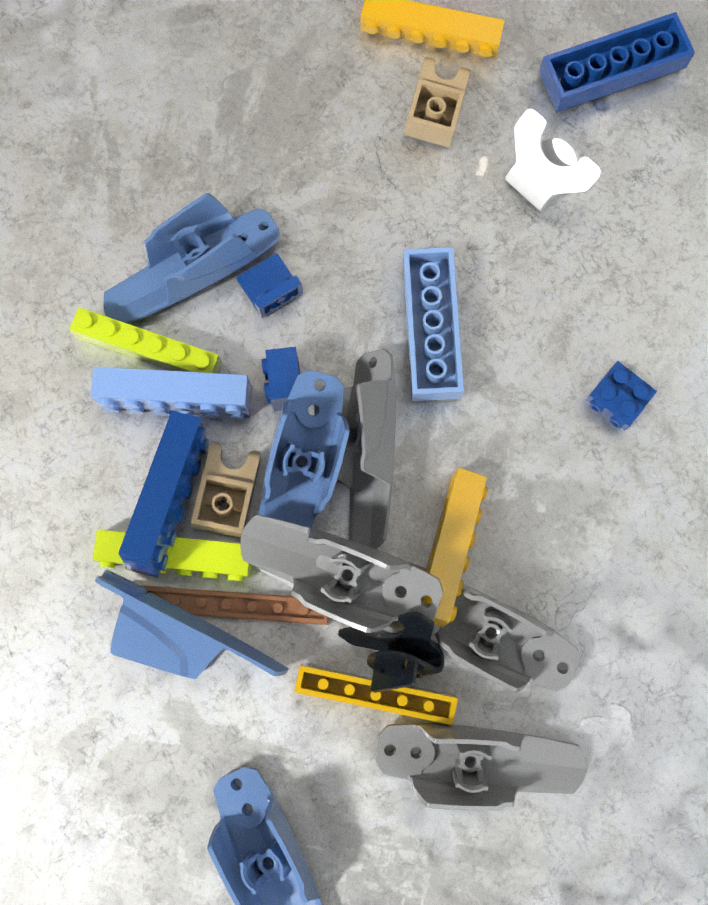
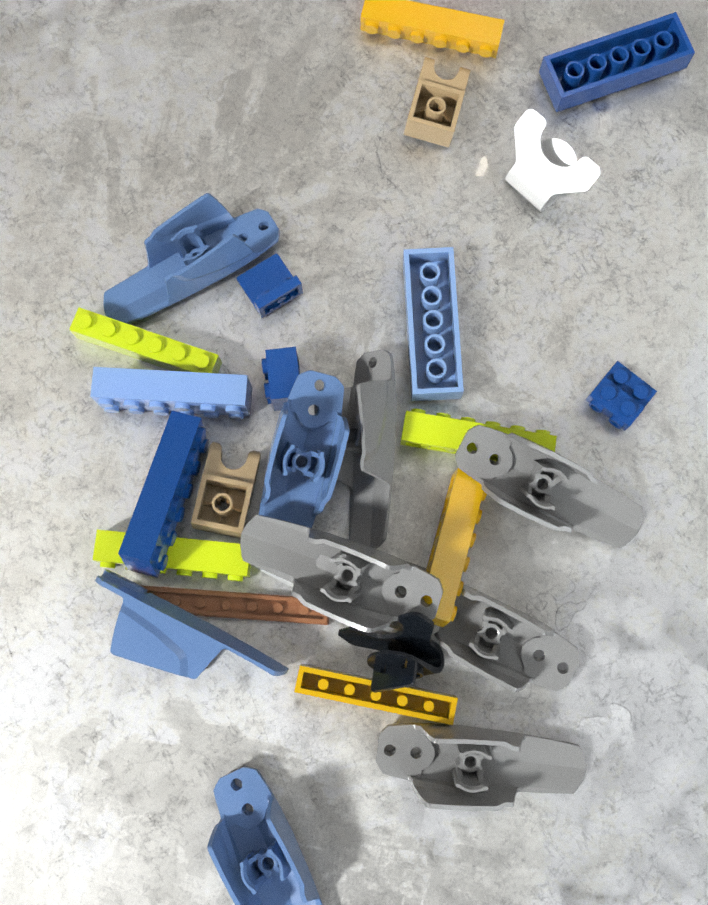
(445, 433): none -> neon yellow brick
(547, 487): none -> light grey piece

